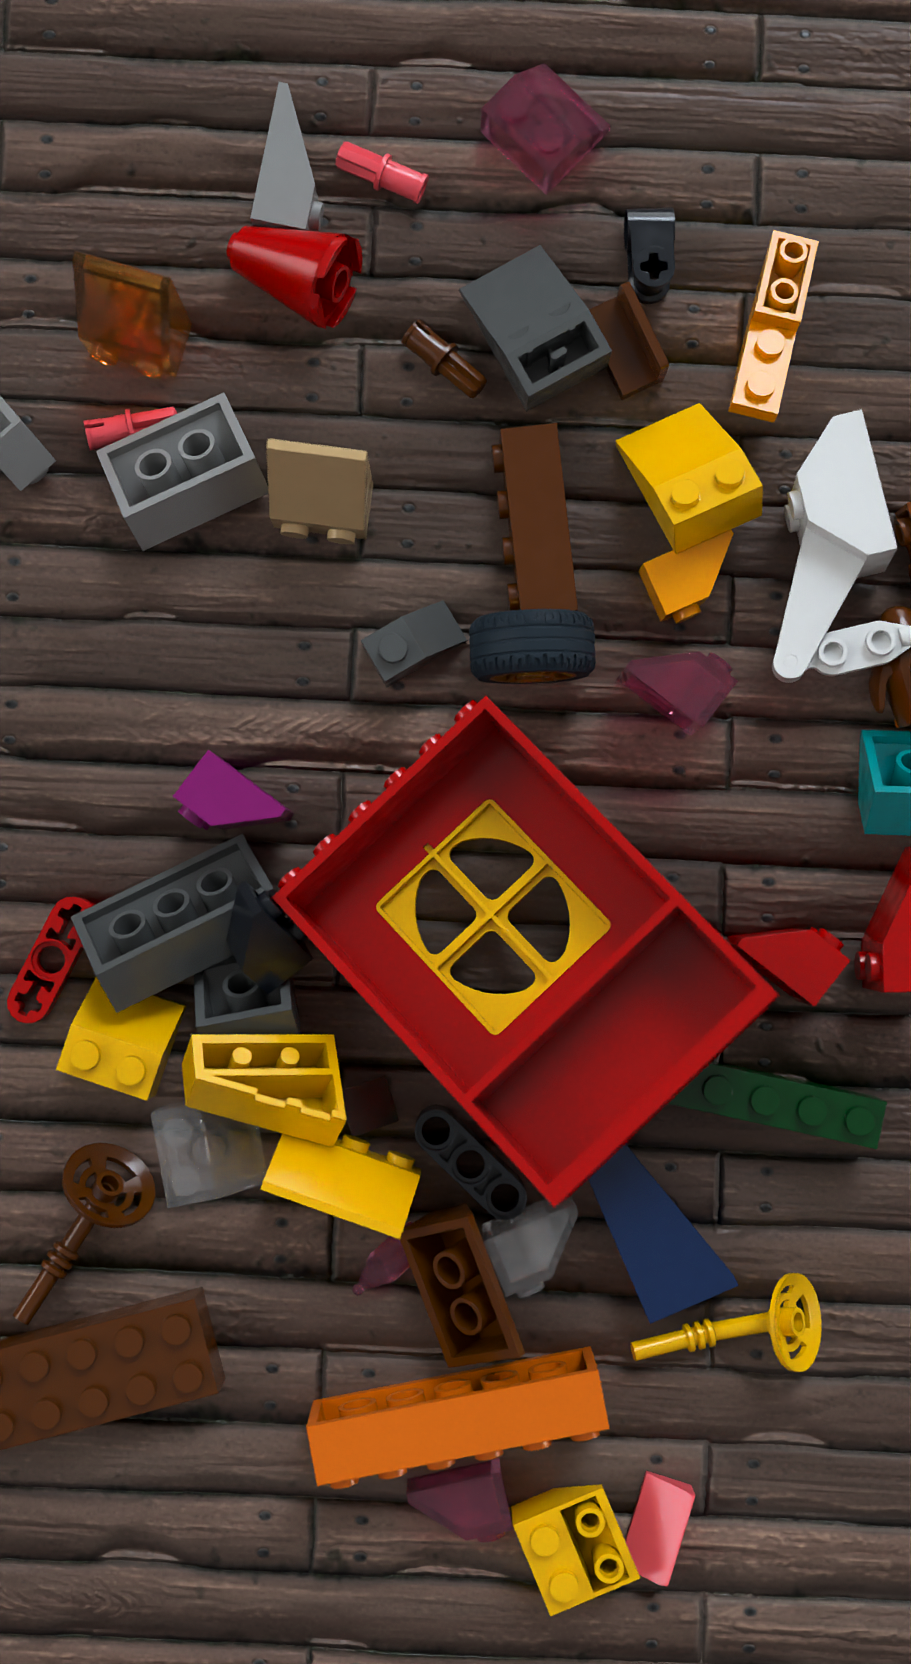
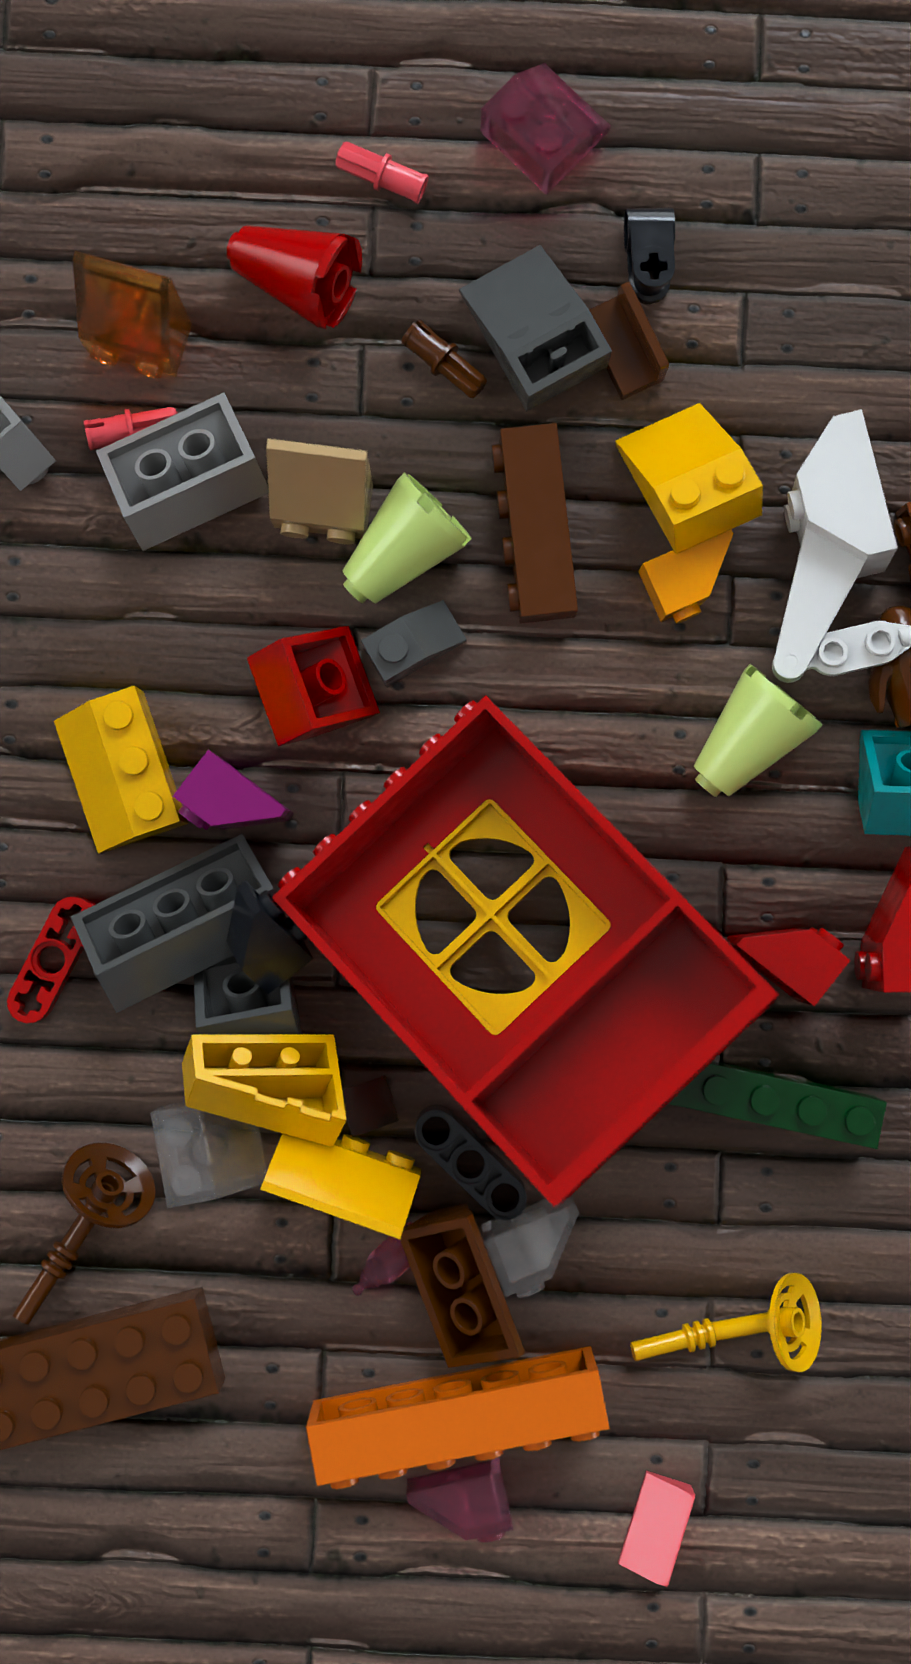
(119, 769): none -> yellow slope
(121, 1048): yellow slope -> none
(285, 184): light grey slope -> none
(312, 684): none -> red slope
(402, 542): none -> yellowish green cone
(532, 646): black wheel -> none
(573, 1545): yellow slope -> none
(658, 1244): dark blue slope -> none
(681, 686): clear pink slope -> none
(752, 734): none -> yellowish green cone
(773, 326): light orange slope -> none

